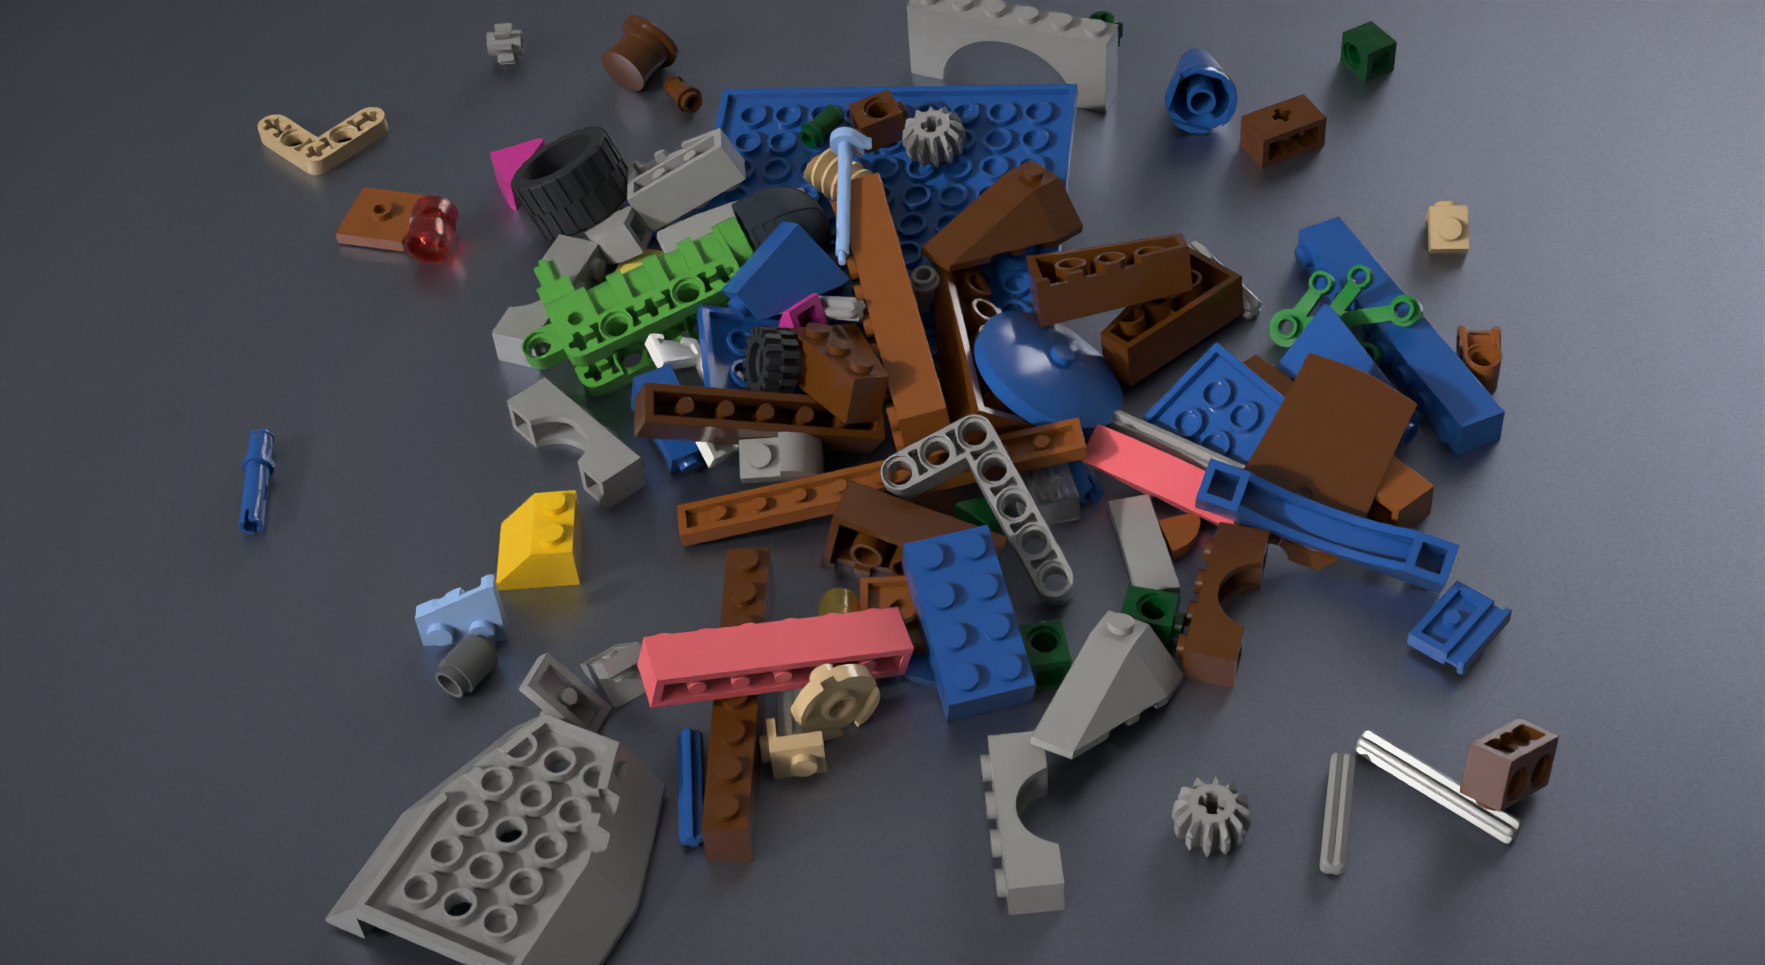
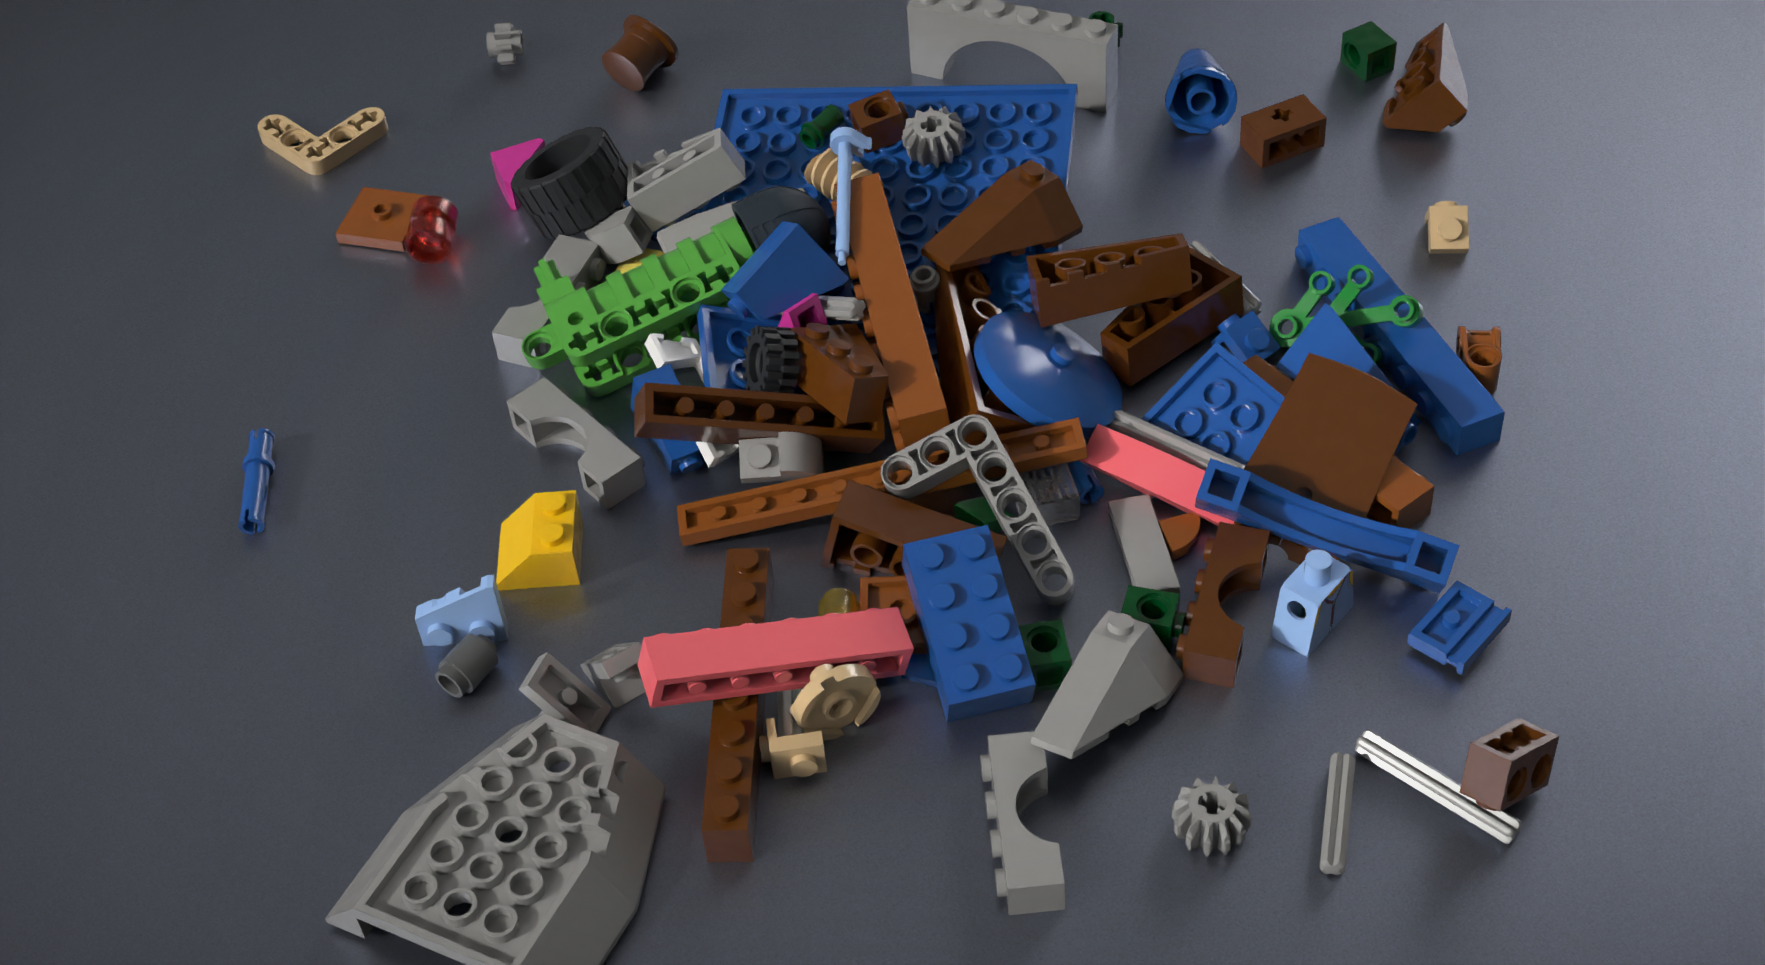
(687, 97): reddish brown pin -> none
(690, 786): blue axle -> none
(1246, 337): none -> blue bracket
(1322, 590): none -> light blue torso
(1432, 89): none -> reddish brown wedge

